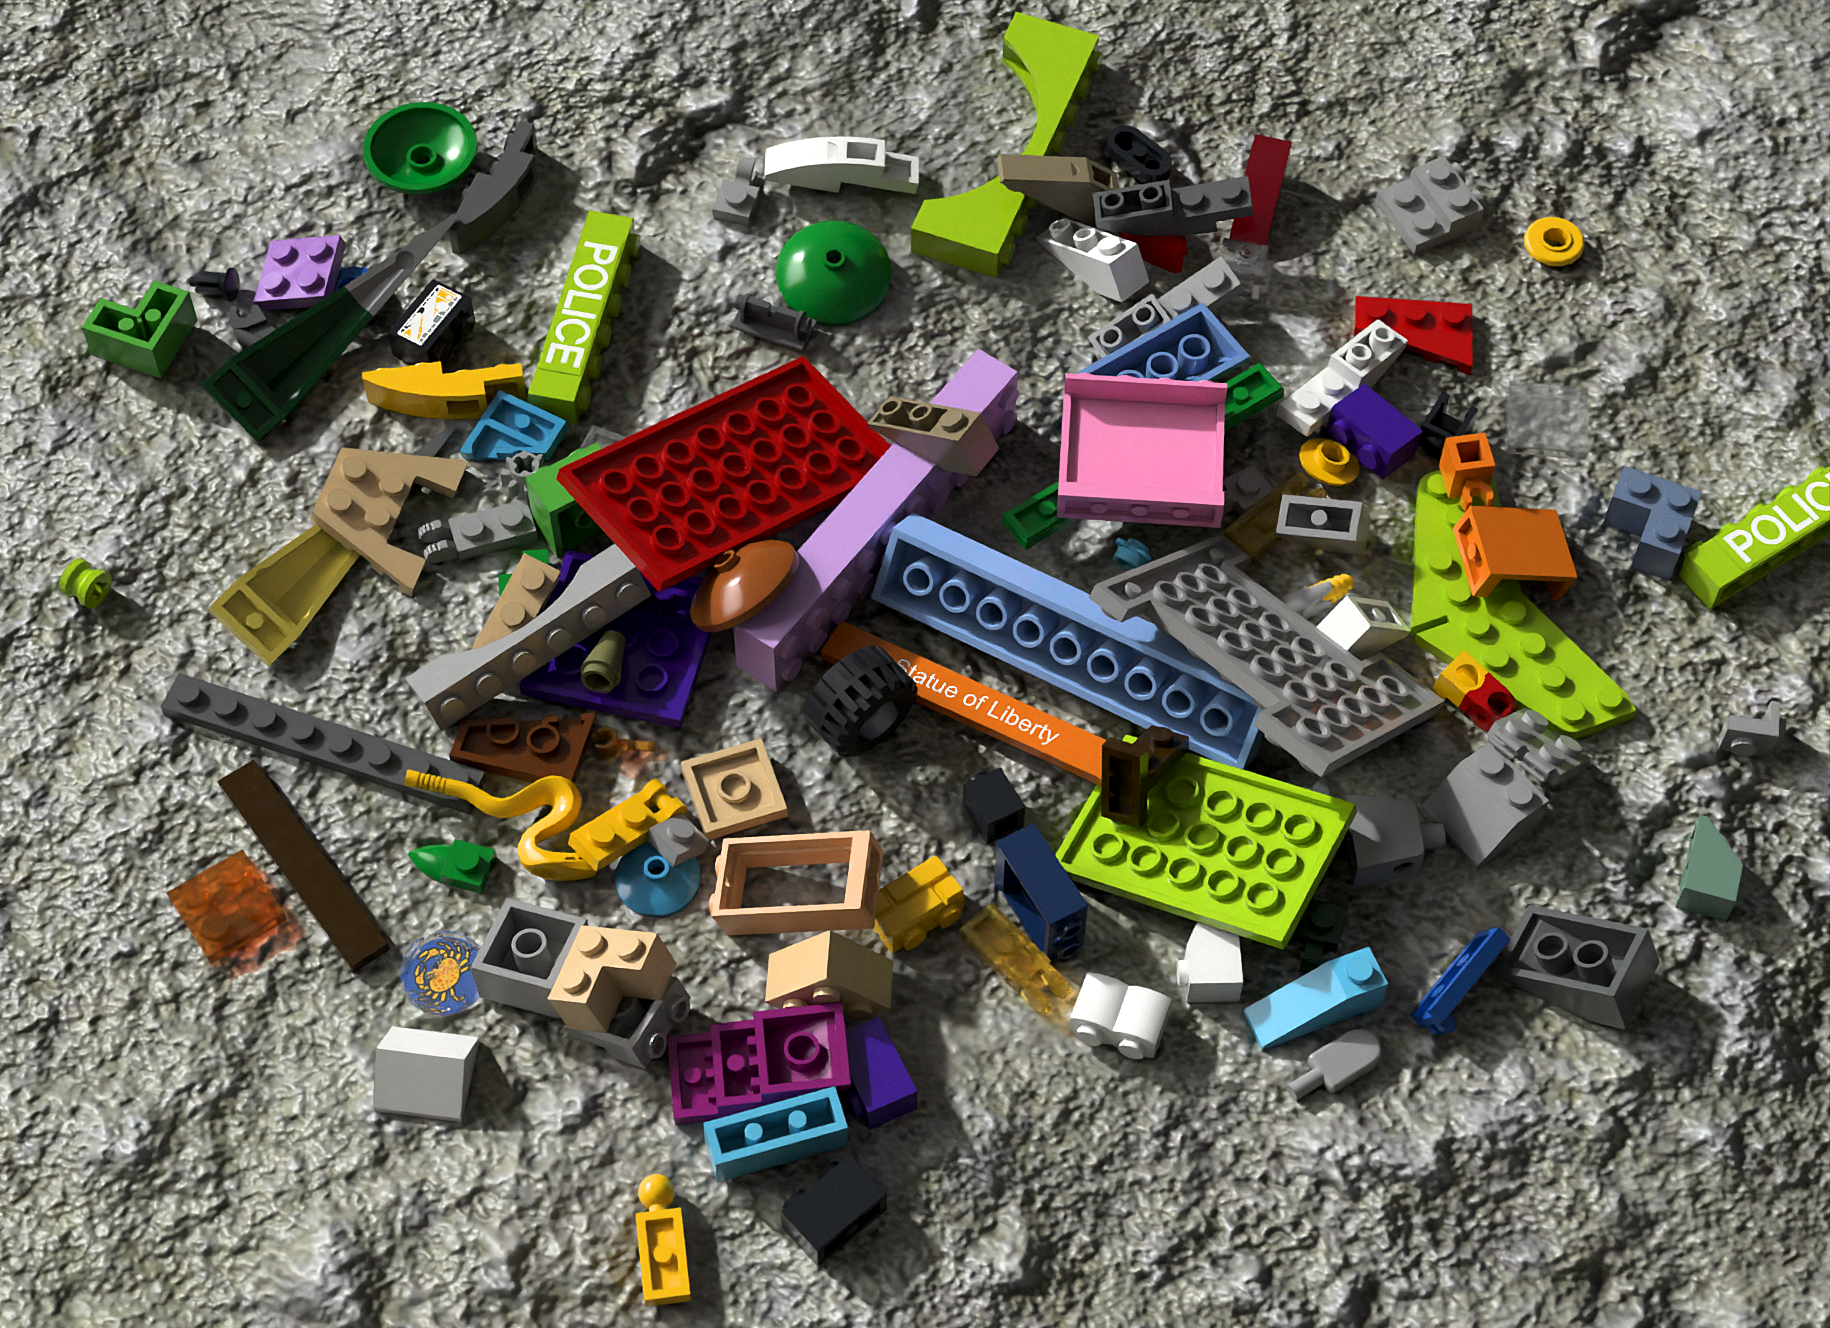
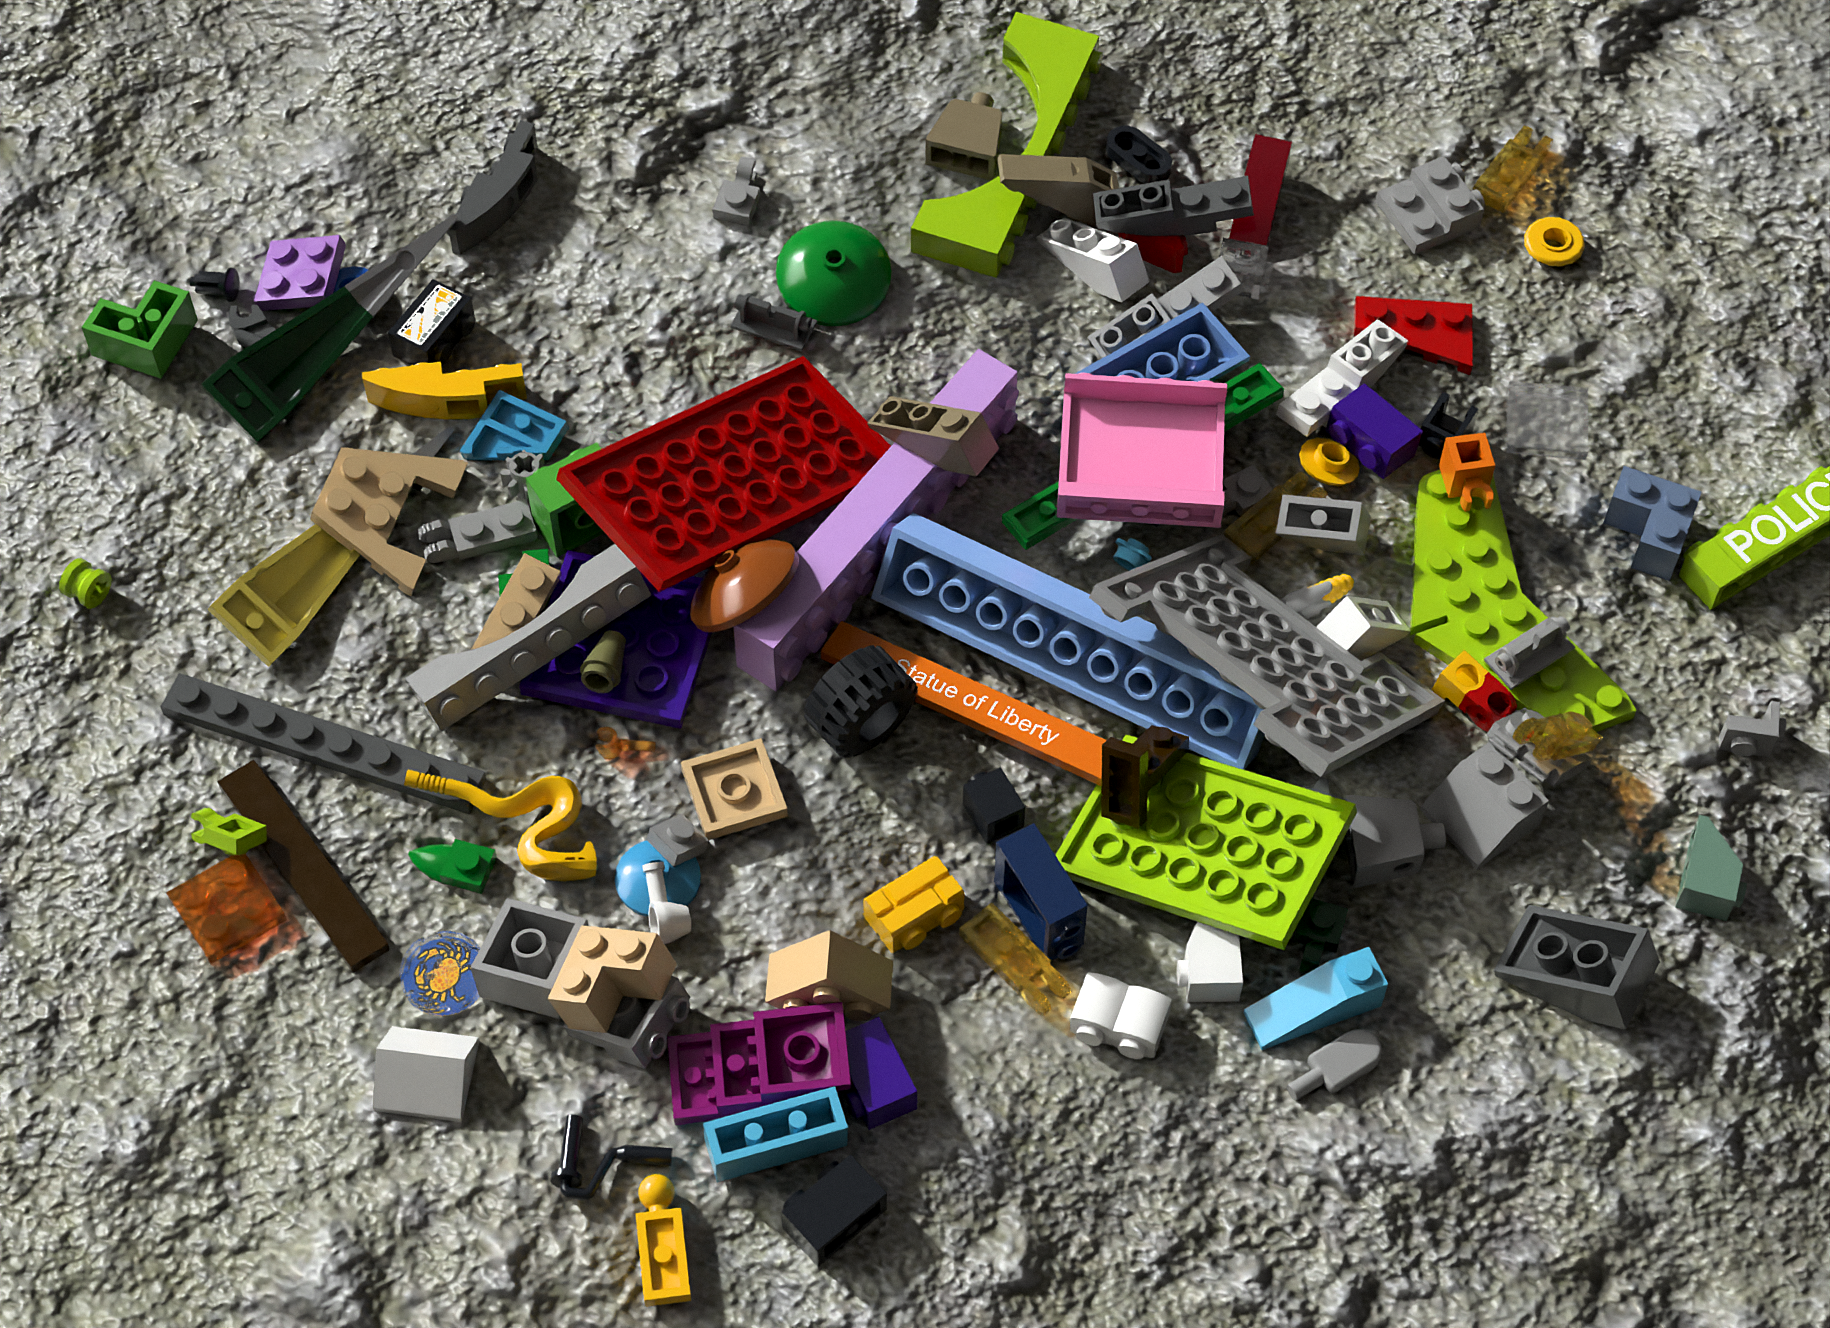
(231, 833): none -> lime plate
(420, 148): green dish -> none
(525, 747): reddish brown wing -> none
(569, 1179): none -> black piece
(584, 316): lime brick -> none
(624, 825): yellow plate -> none
(665, 918): none -> white bar
(831, 160): white slope -> none
(861, 893): light nougat window -> none
(966, 137): none -> dark tan torso
(1436, 1006): blue hinge -> none
(1511, 169): none -> clear yellow hinge
(1515, 546): orange panel -> none
(1531, 651): none -> light grey hinge
(1558, 735): none -> clear yellow hinge

